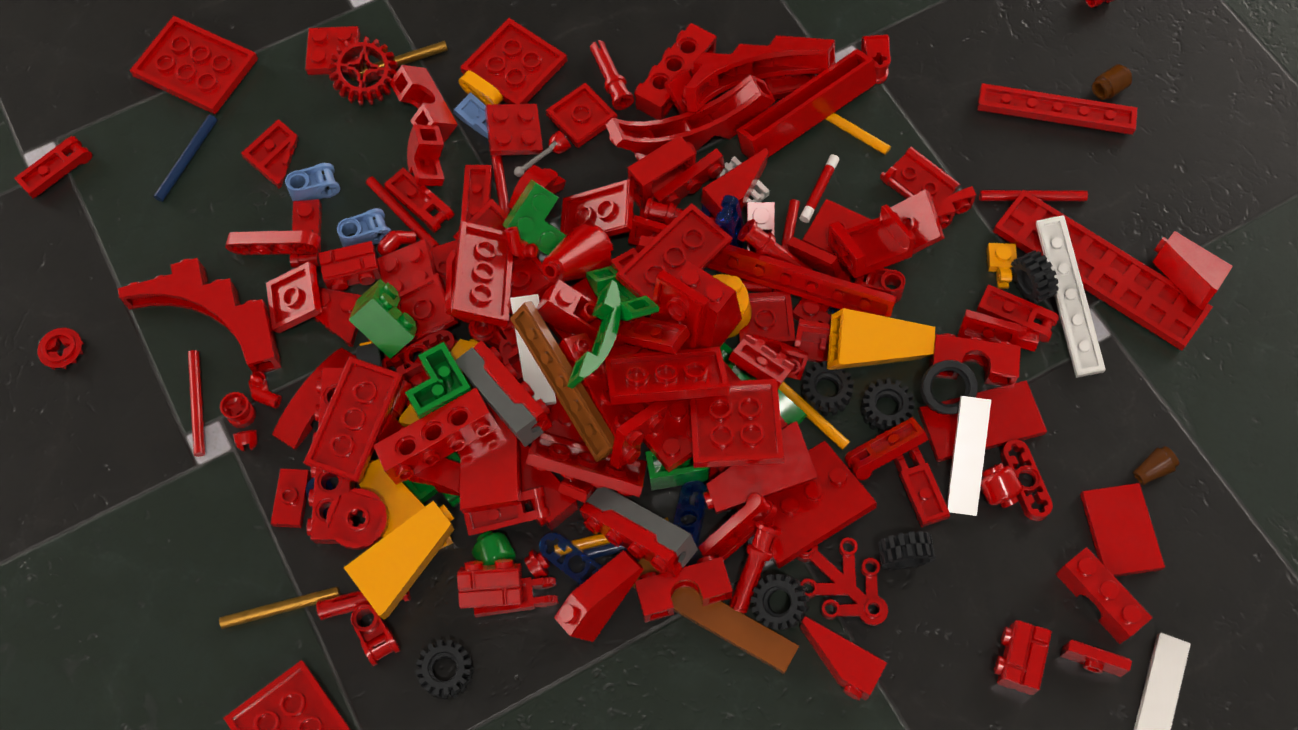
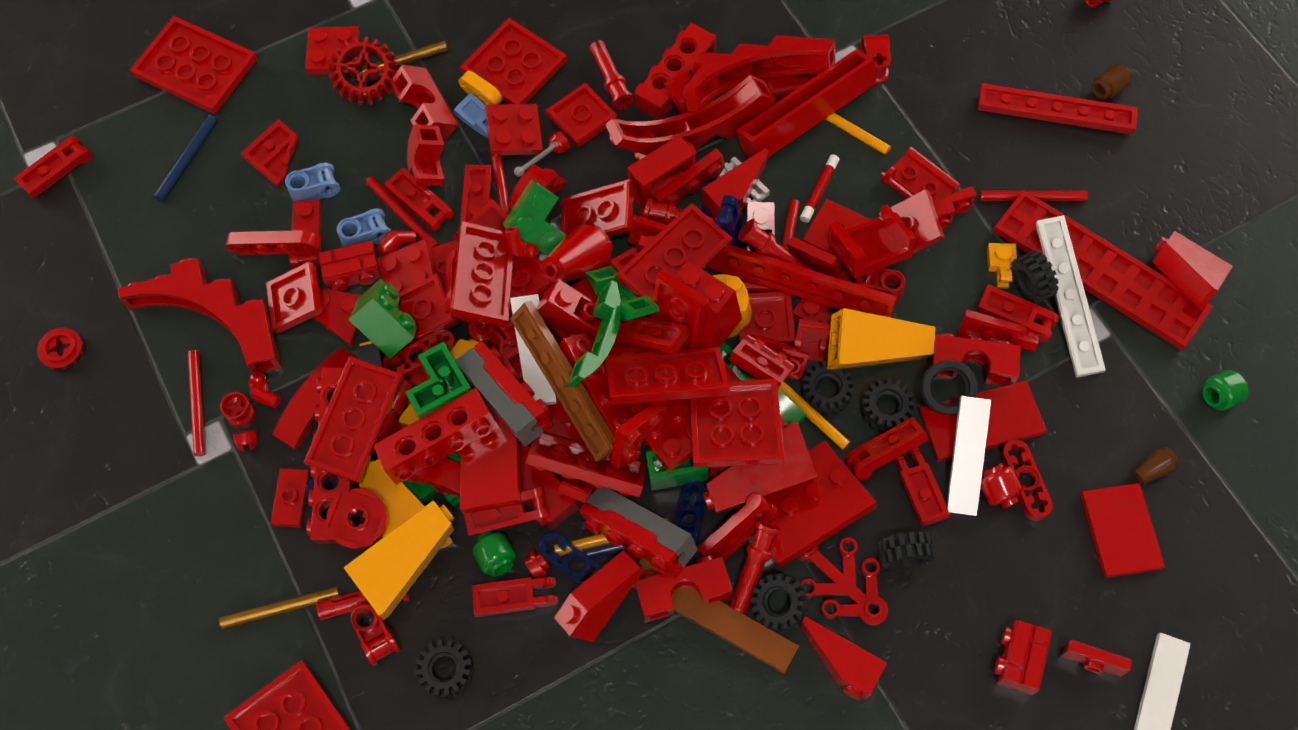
(490, 584): red brick -> none
(1118, 608): red arch -> none
(1225, 390): none -> green head

